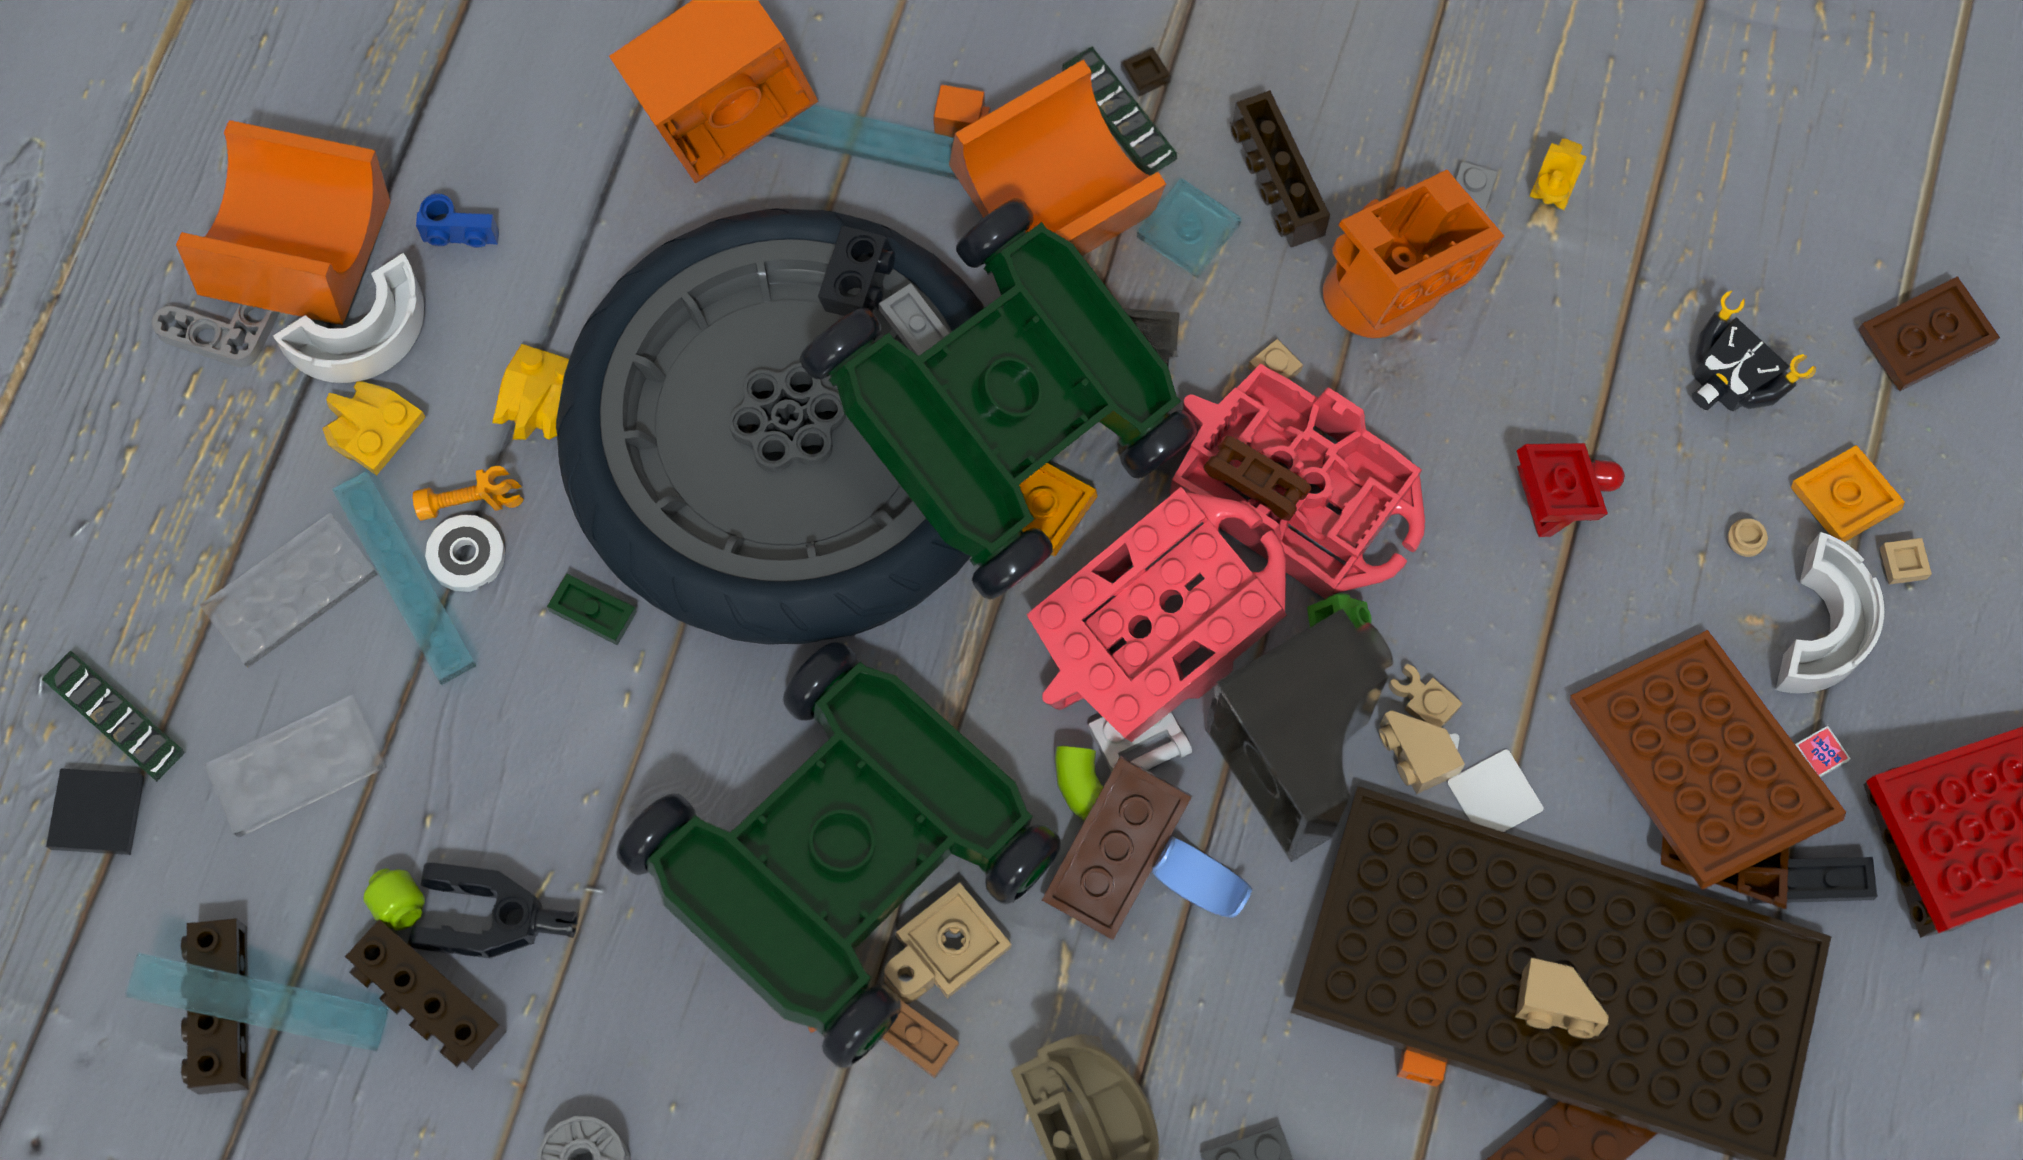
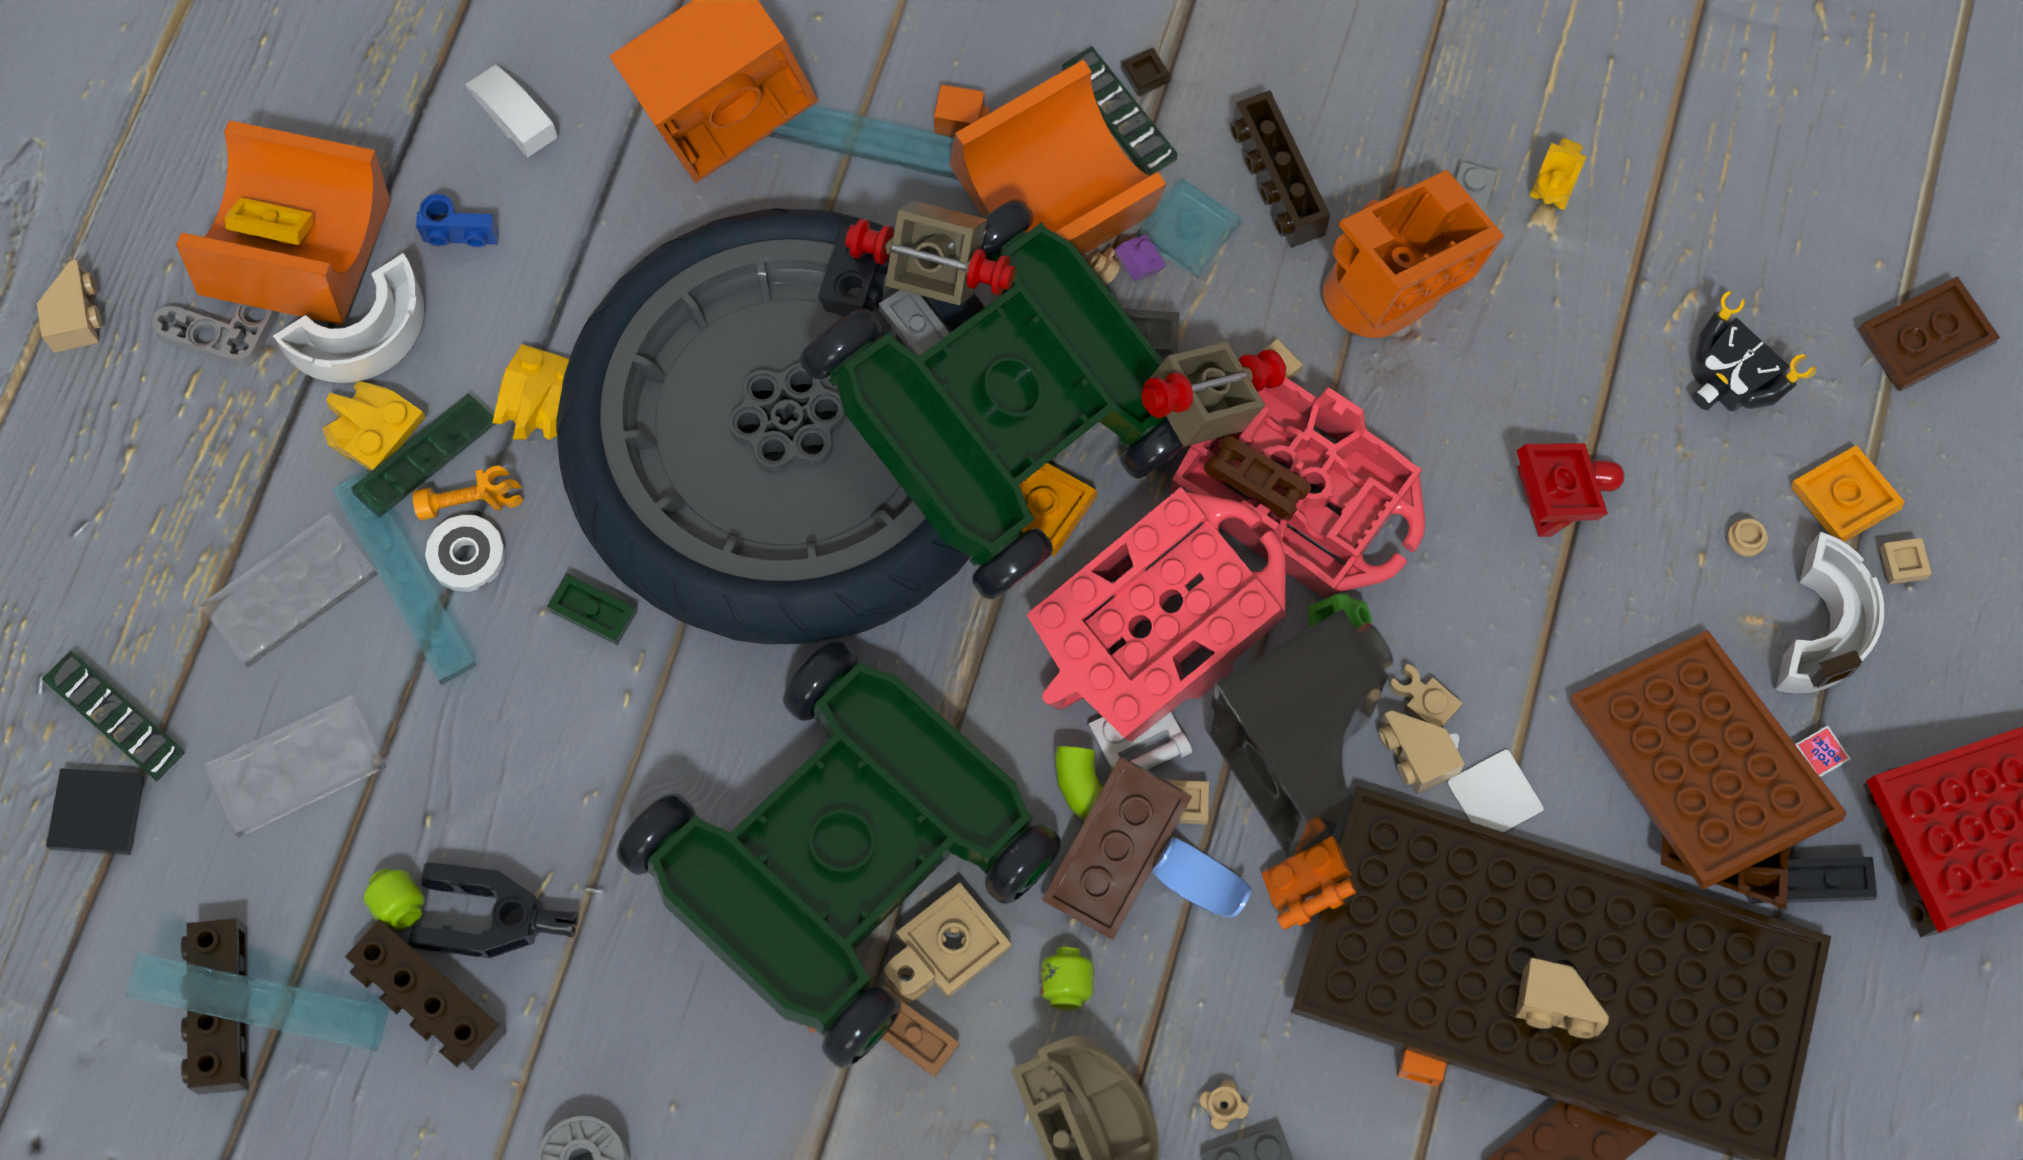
(68, 311): none -> tan slope
(269, 221): none -> yellow plate
(423, 456): none -> clear green tile
(513, 110): none -> white slope
(933, 253): none -> dark tan brick
(1067, 979): none -> lime head
(1105, 265): none -> tan plate
(1140, 257): none -> medium lavender plate
(1197, 809): none -> tan plate
(1211, 391): none -> dark tan brick
(1221, 1117): none -> tan plate
(1305, 875): none -> orange plate
(1835, 669): none -> dark brown tile

